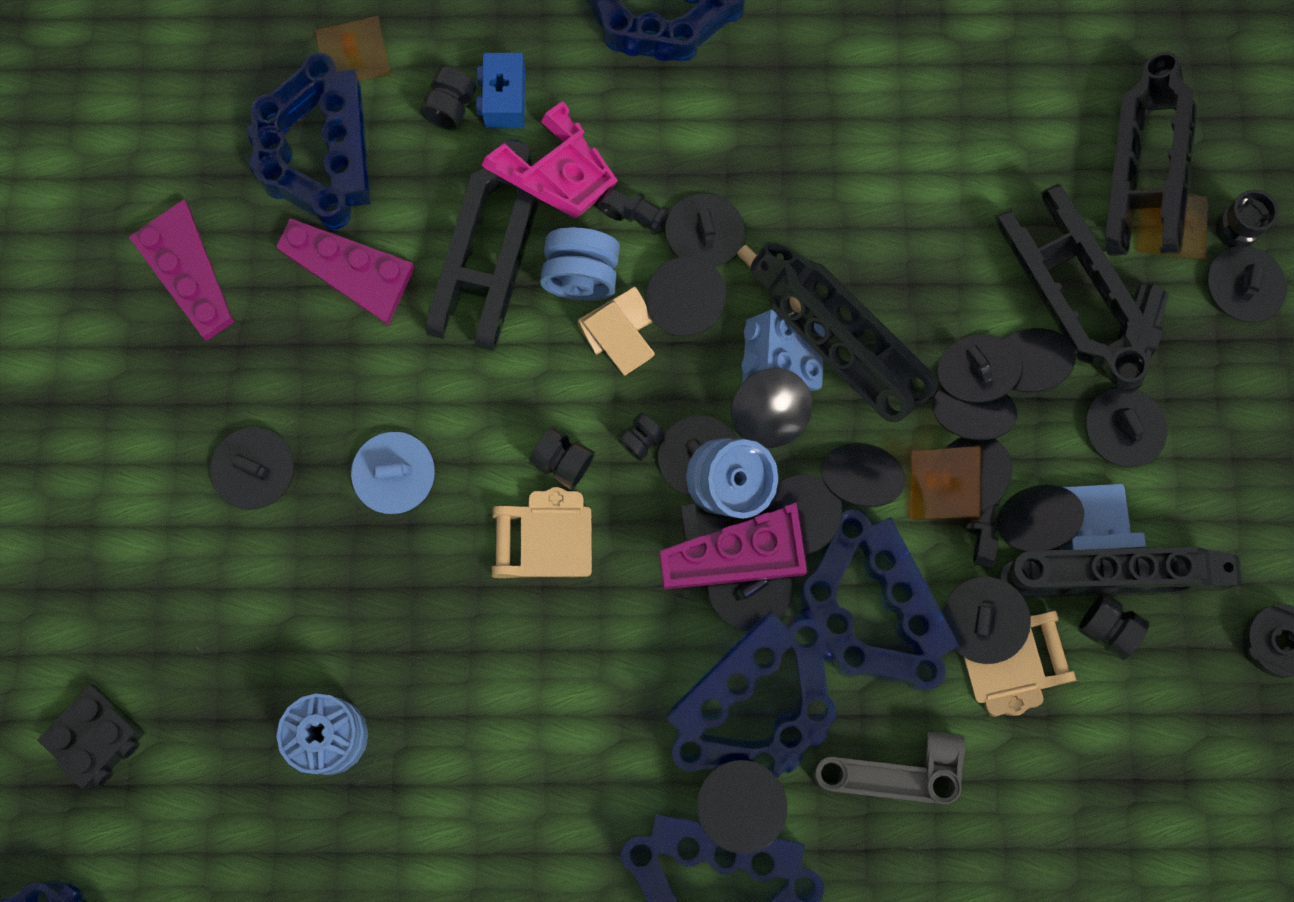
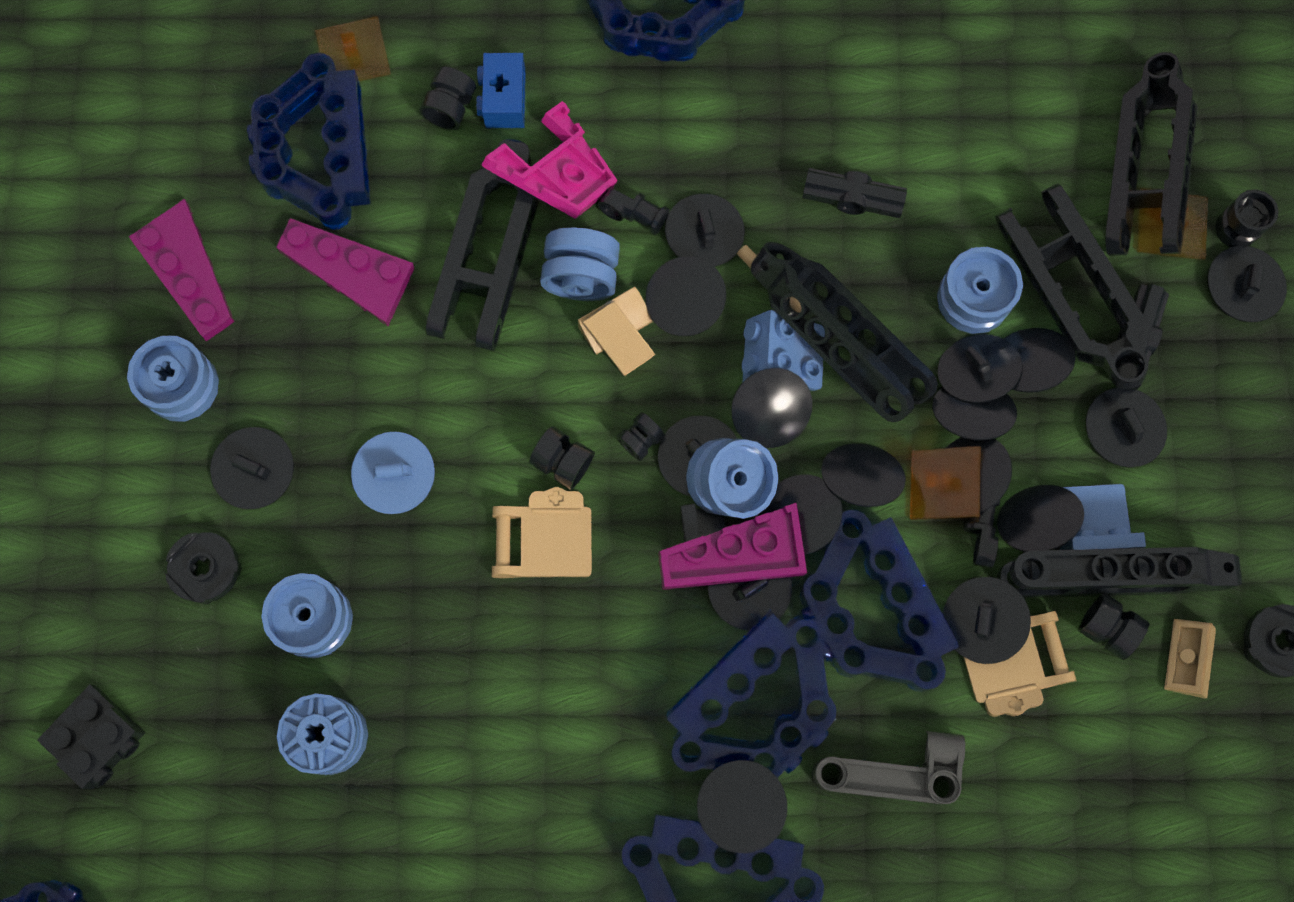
(173, 378): none -> medium blue wheel
(182, 567): none -> black plate
(290, 602): none -> medium blue wheel
(854, 193): none -> black piece
(979, 290): none -> medium blue wheel
(1190, 658): none -> tan slope

